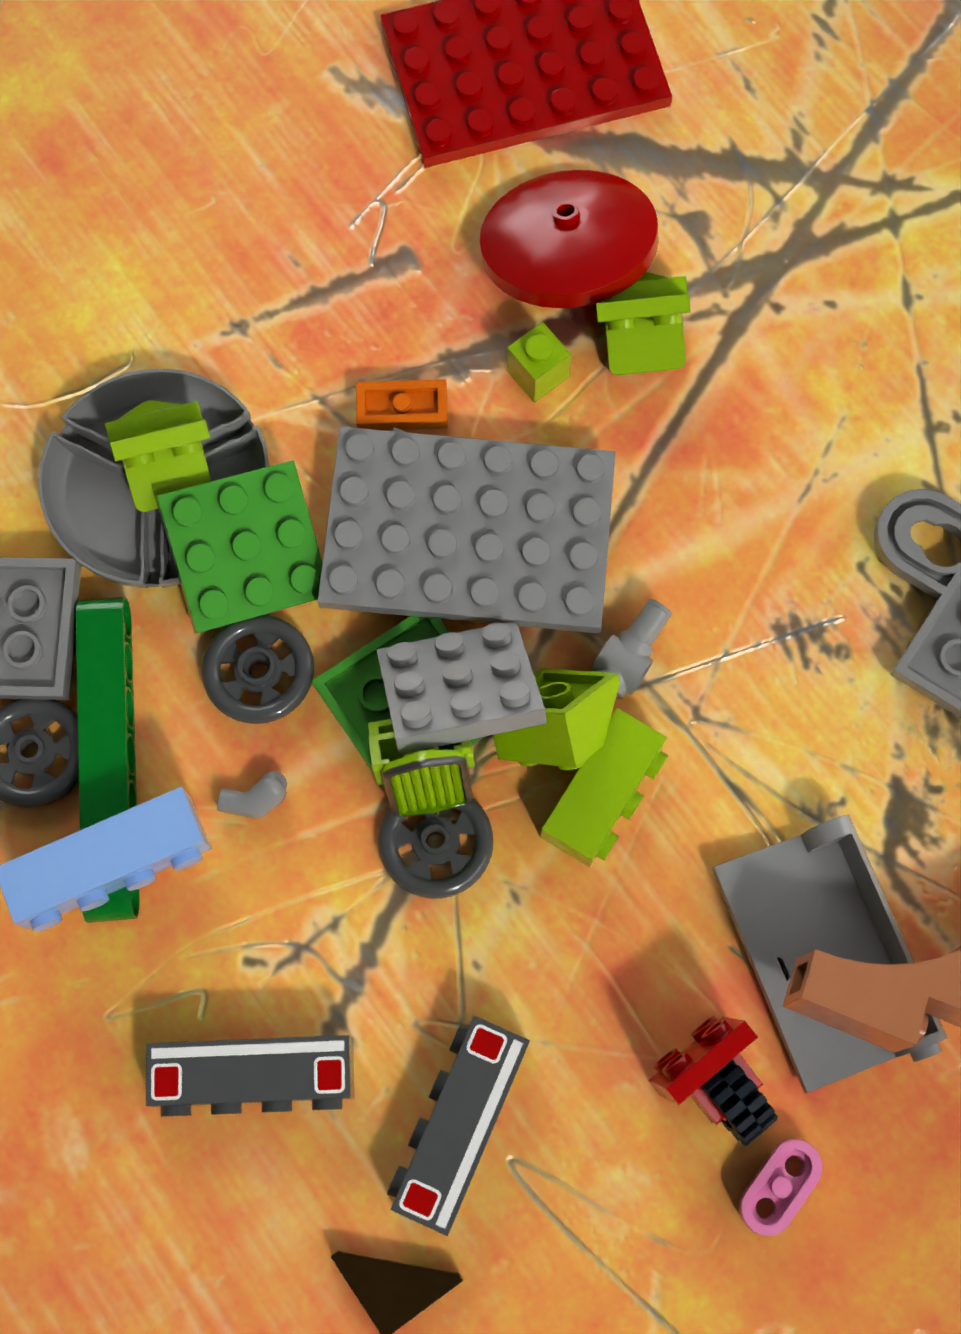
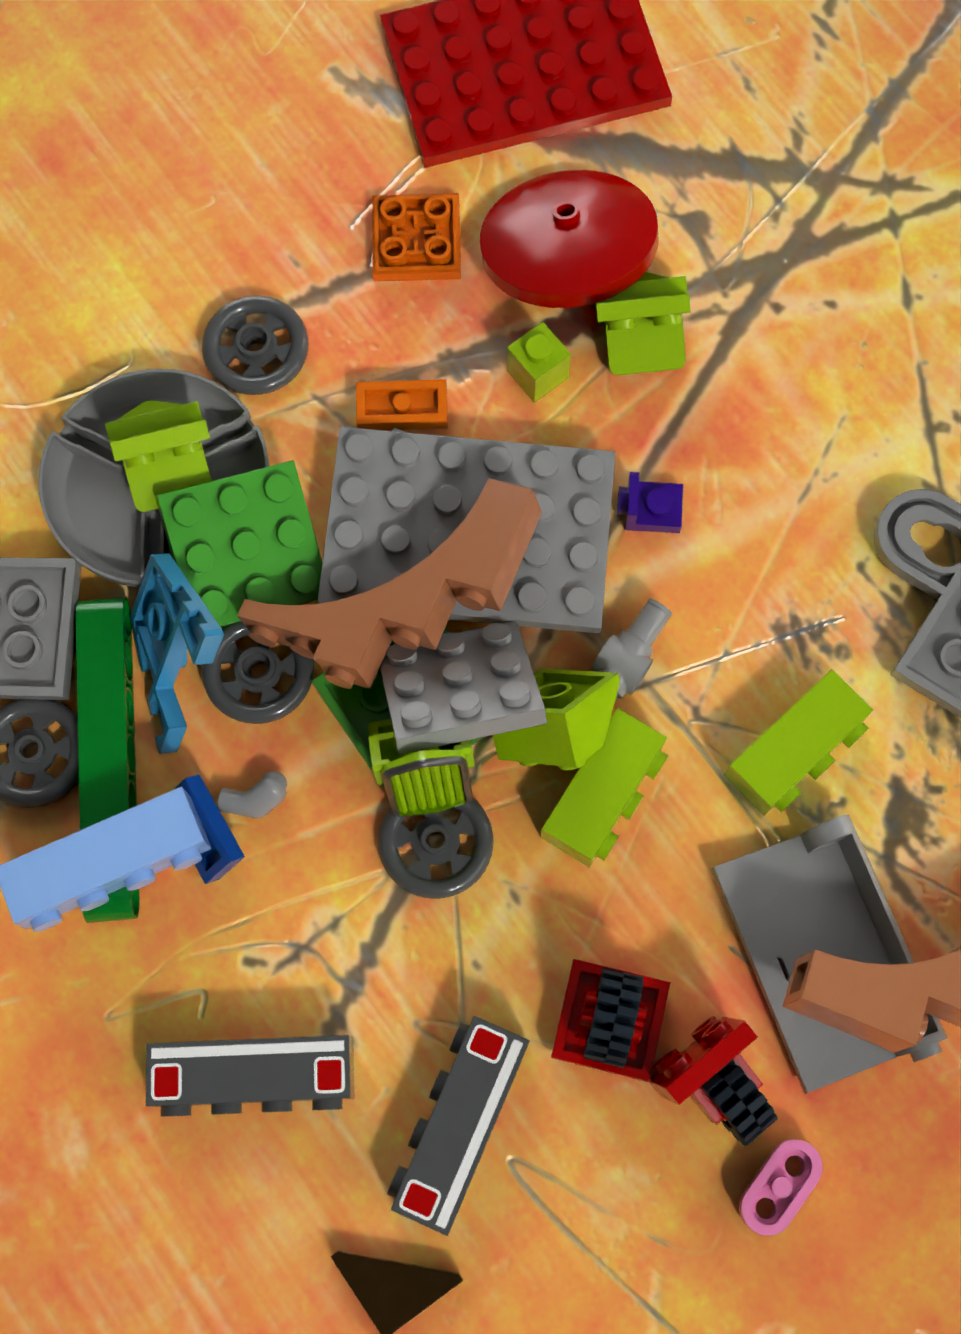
(166, 623): none -> dark azure wing
(225, 849): none -> blue plate
(254, 380): none -> dark grey plate
(414, 608): none -> nougat arch
(416, 237): none -> orange tile
(610, 1020): none -> plate
(651, 505): none -> dark purple bracket
(799, 744): none -> lime brick

